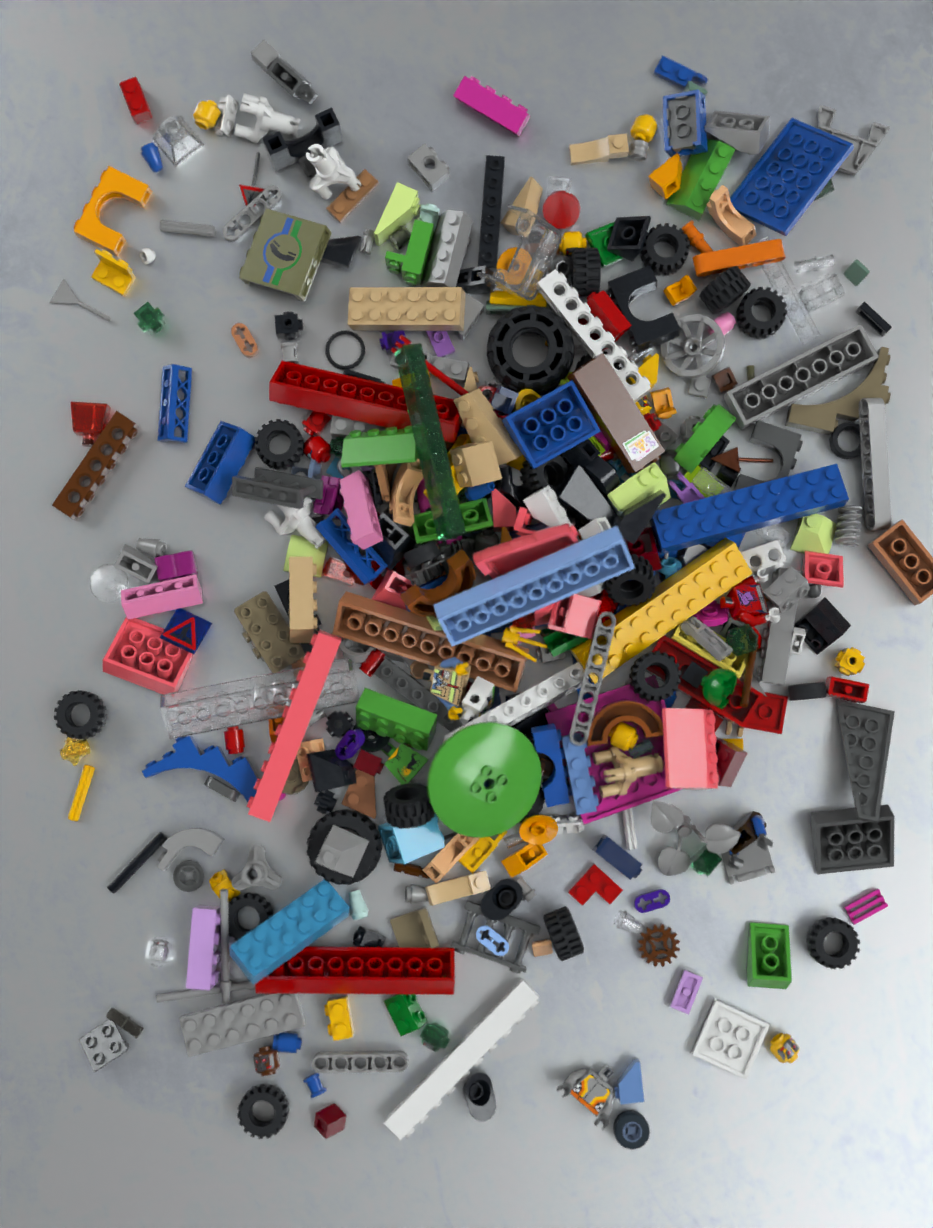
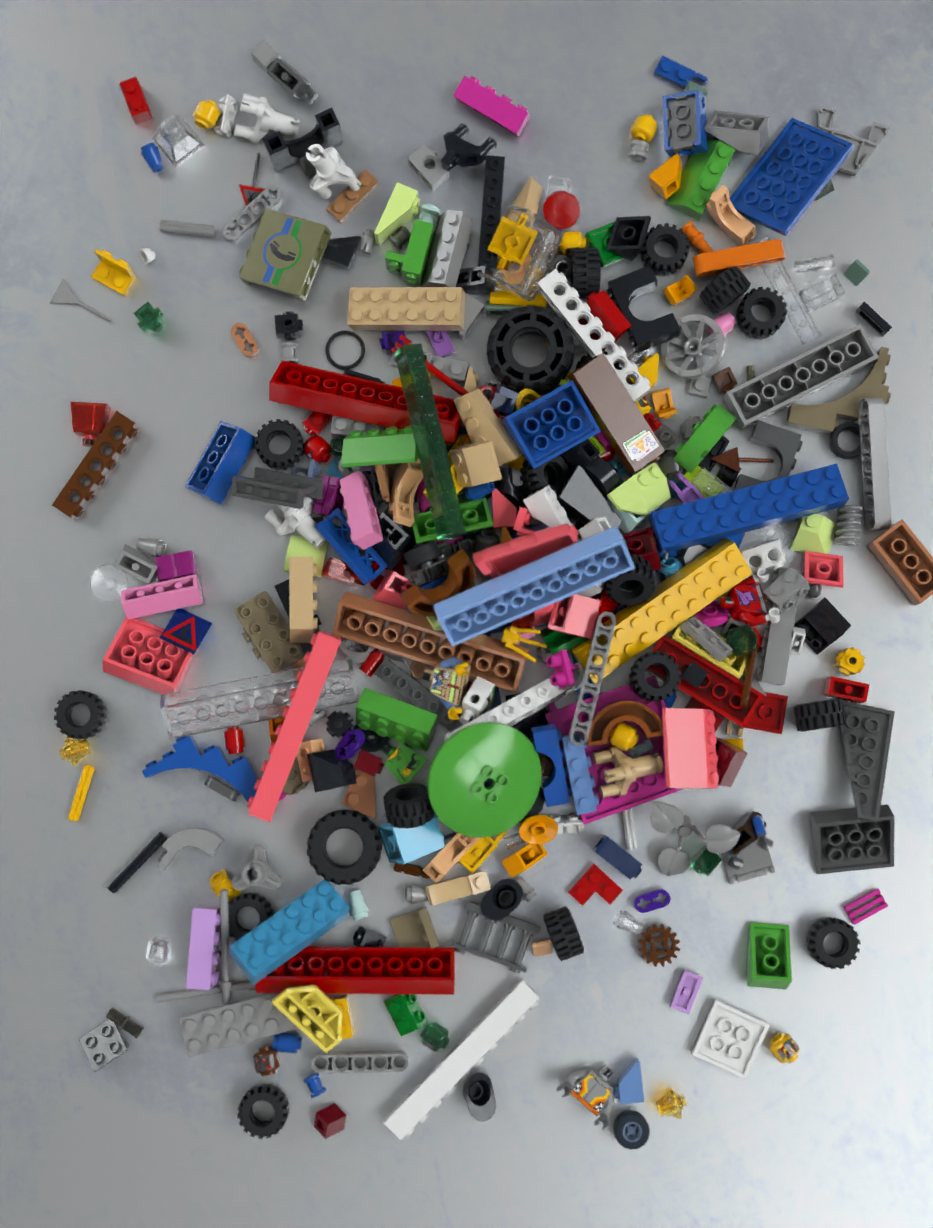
(112, 185): light orange arch -> none
(167, 414): blue fence -> none
(179, 876): dark grey gear -> none
(312, 1014): none -> light yellow wedge
(325, 801): black gear -> none
(342, 851): light grey slope -> none
(462, 152): none -> black connector
(489, 944): light blue beam -> none
(512, 240): none -> yellow plate
(563, 668): none -> dark pink hips
(599, 150): tan slope -> none
(635, 519): black slope -> none
(671, 1104): none -> clear yellow rock
(718, 686): green cylinder -> none
(807, 691): black tyre -> none
(819, 715): none -> black tyre

